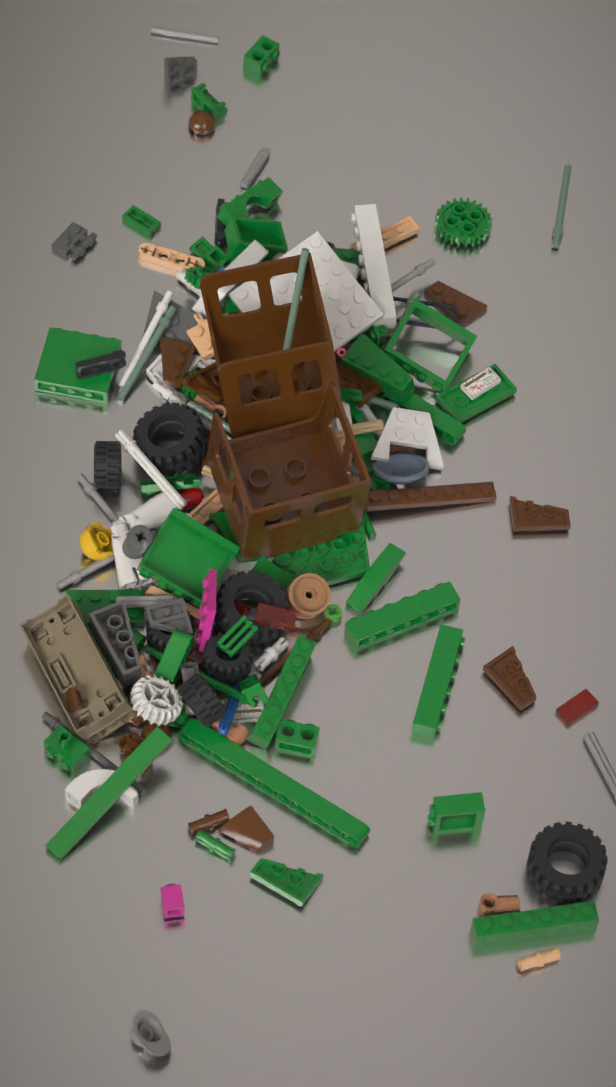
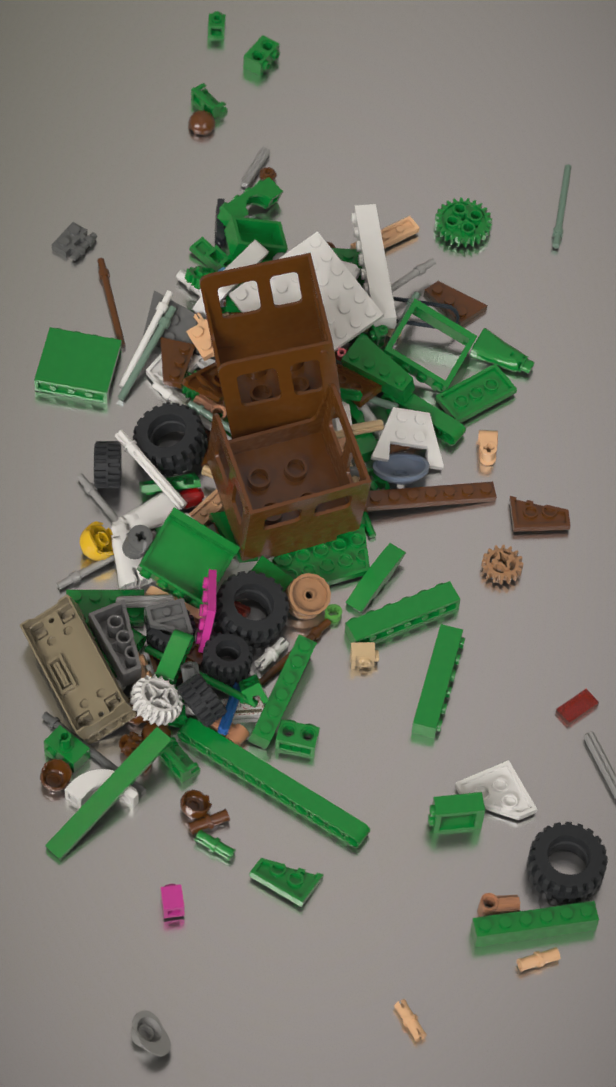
(55, 775): none -> reddish brown hair
(74, 700): reddish brown slope -> none
(100, 365): black hinge -> none
(104, 276): none -> reddish brown bar
(139, 223): green tile -> none
(172, 257): light nougat beam -> none
(178, 68): dark grey wing -> none
(179, 761): none -> green hinge
(182, 34): light grey bar -> none
(195, 804): none -> reddish brown hair
(216, 21): none -> green brick
(248, 830): reddish brown slope -> none
(249, 624): green tile -> none
(267, 172): none -> reddish brown plate
(275, 617): clear red tile -> none
(296, 298): sand green bar -> none
(363, 654): none -> tan brick
(410, 1020): none -> light nougat pin
(480, 383): white tile -> none
(487, 446): none -> light nougat piece
(495, 350): none -> green piece
(500, 567): none -> medium nougat gear
(501, 791): none -> white plate
(509, 676): reddish brown wing -> none

